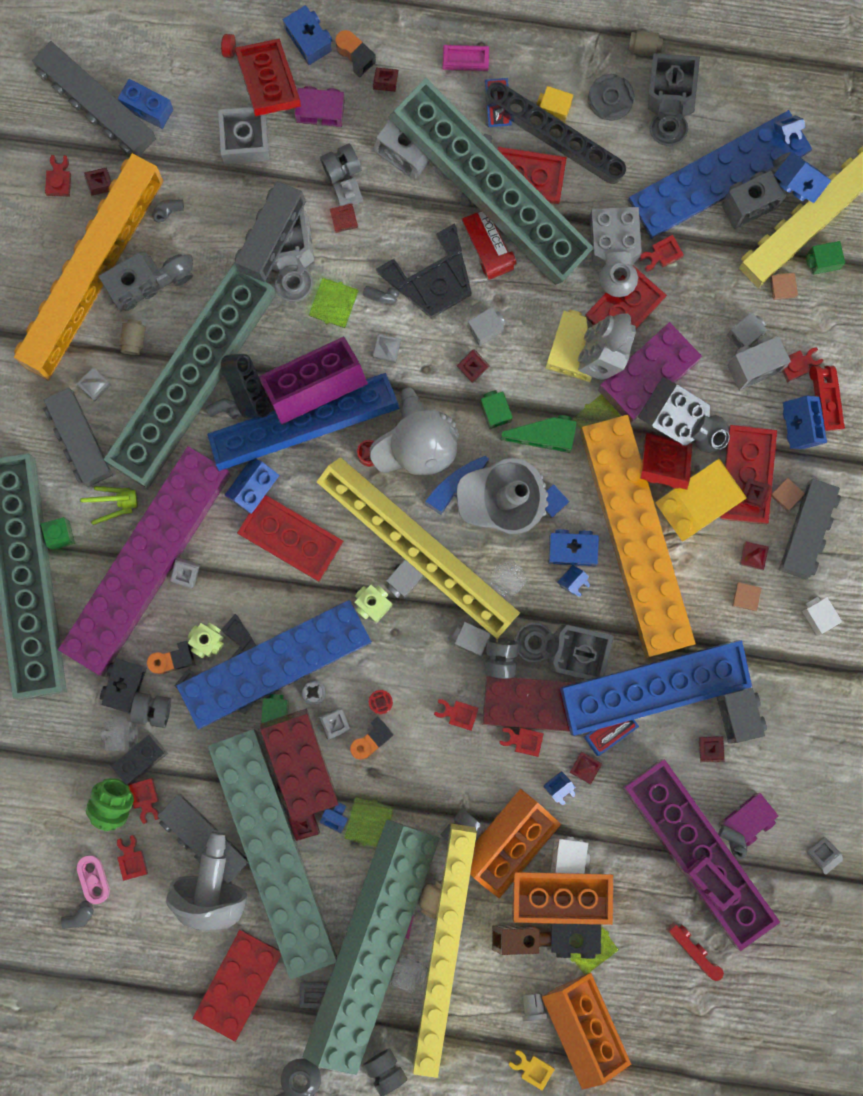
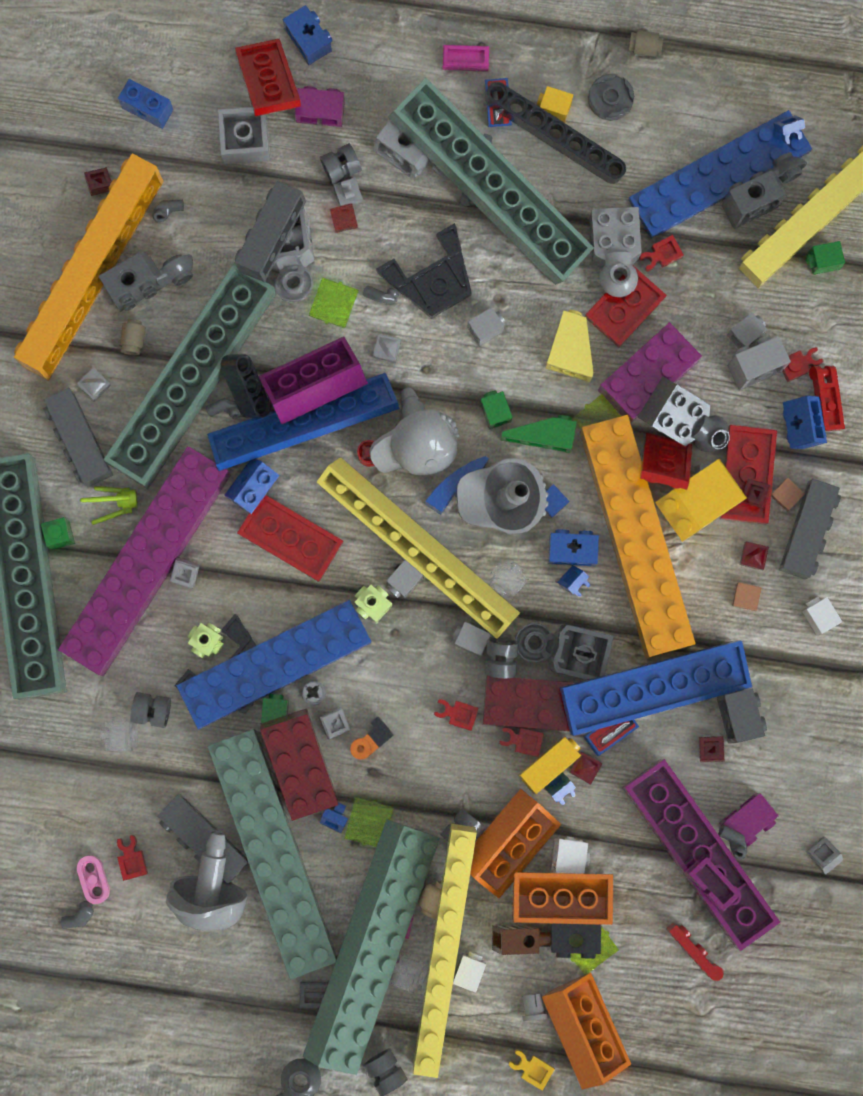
(58, 181): red plate -> none
(93, 99): dark grey brick -> none
(109, 804): bright green piece -> none
(133, 677): black brick -> none
(139, 759): black brick -> none
(144, 795): red plate -> none
(171, 661): leg -> none
(228, 45): red tile -> none
(237, 985): red plate -> none
(304, 827): dark red tile -> none
(356, 51): leg -> none
(380, 702): red wheel -> none
(385, 79): dark red tile -> none
(469, 971): none -> white brick
(473, 365): dark red tile -> none
(492, 252): red door -> none
(540, 169): red plate -> none
(550, 764): none -> yellow brick
(607, 347): light grey brick -> none
(672, 96): dark grey brick -> none
(784, 286): nougat tile -> none
(801, 178): blue brick -> none

